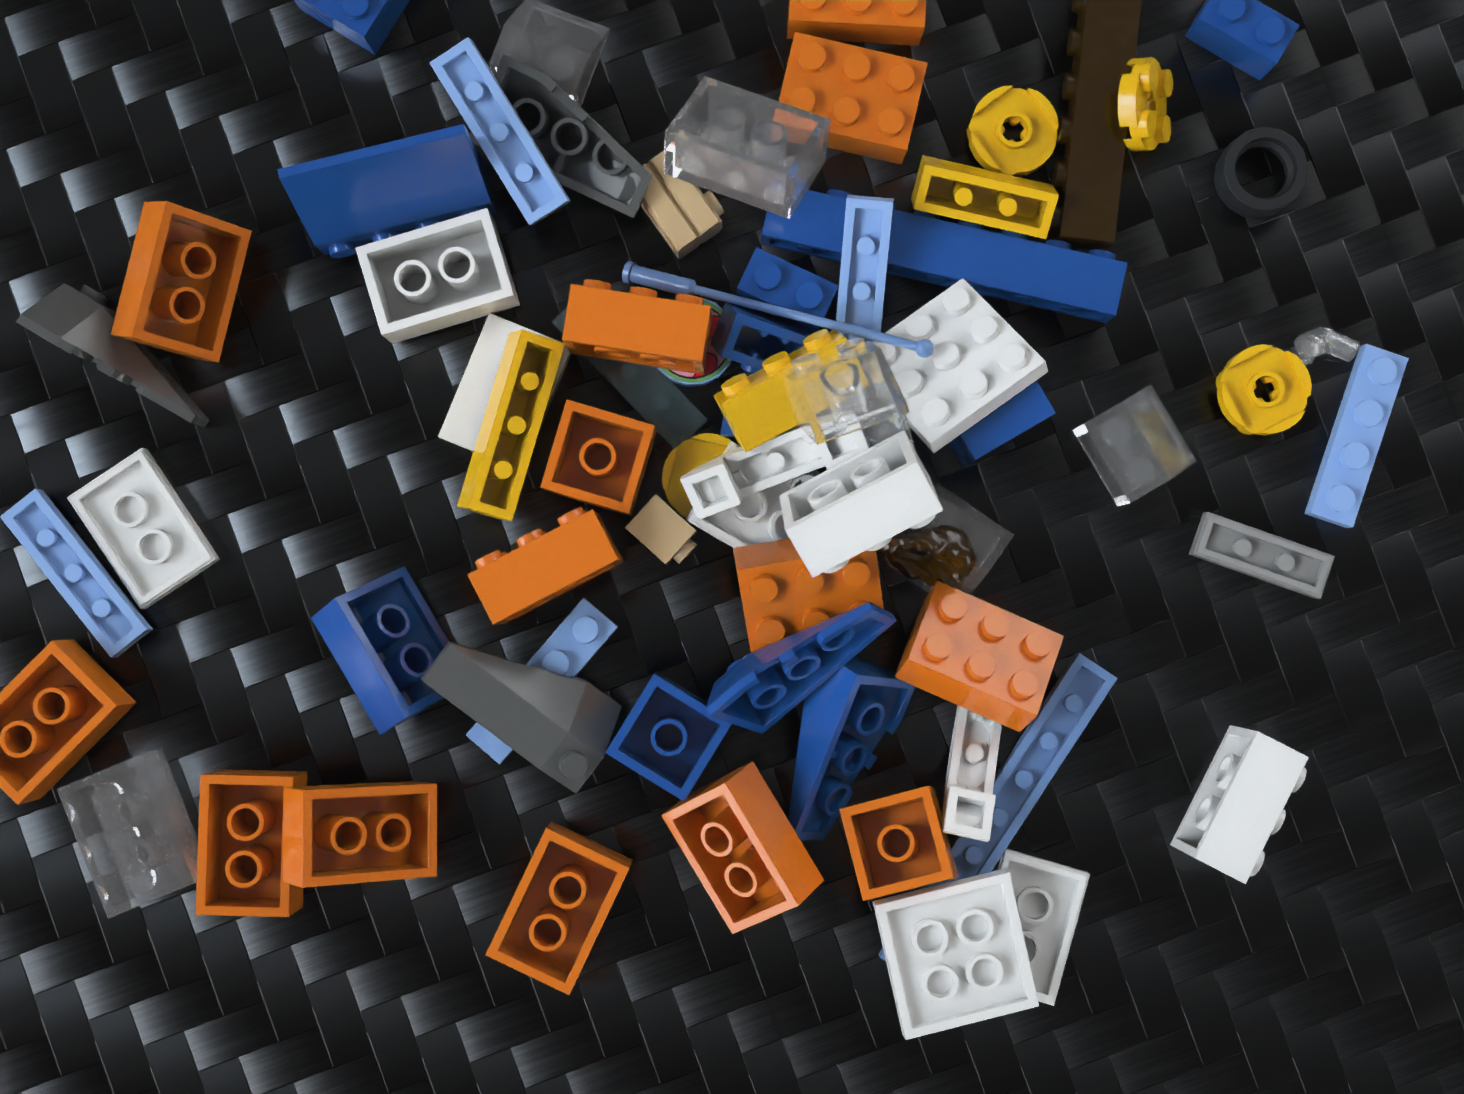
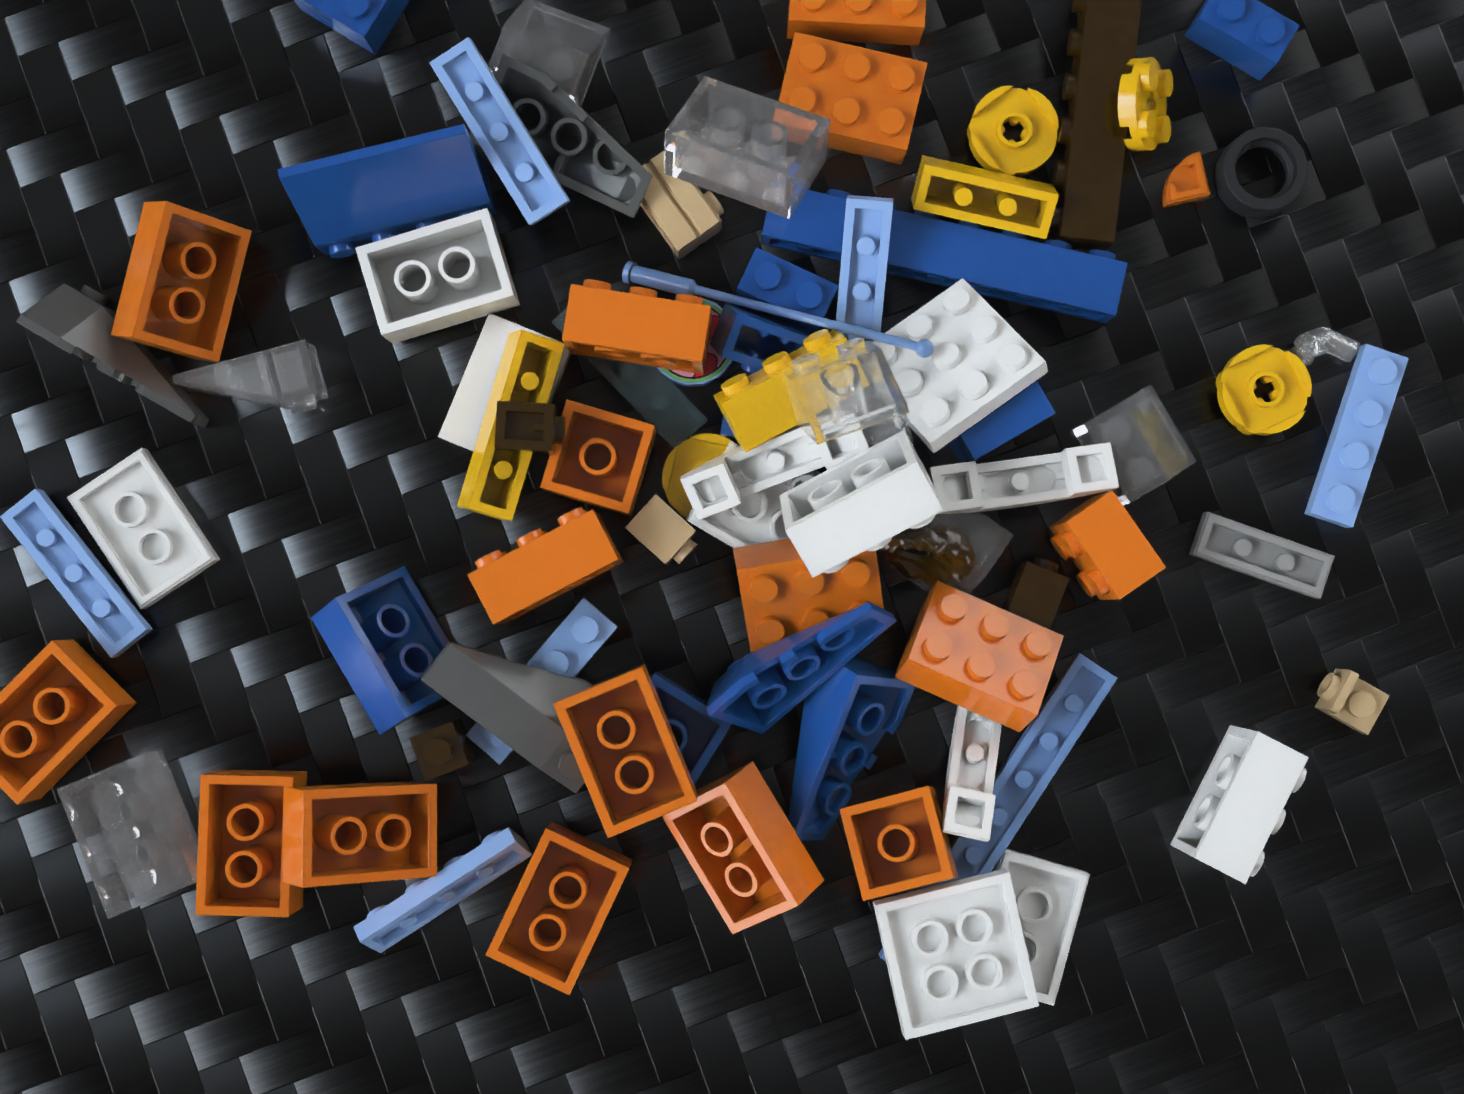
(274, 377): none -> clear slope
(434, 896): none -> light blue plate
(443, 749): none -> dark brown brick
(528, 427): none -> dark brown bracket
(626, 751): none -> orange brick
(1025, 480): none -> white slope
(1036, 591): none -> dark brown brick
(1105, 547): none -> orange brick
(1186, 182): none -> orange tile
(1350, 700): none -> tan bracket

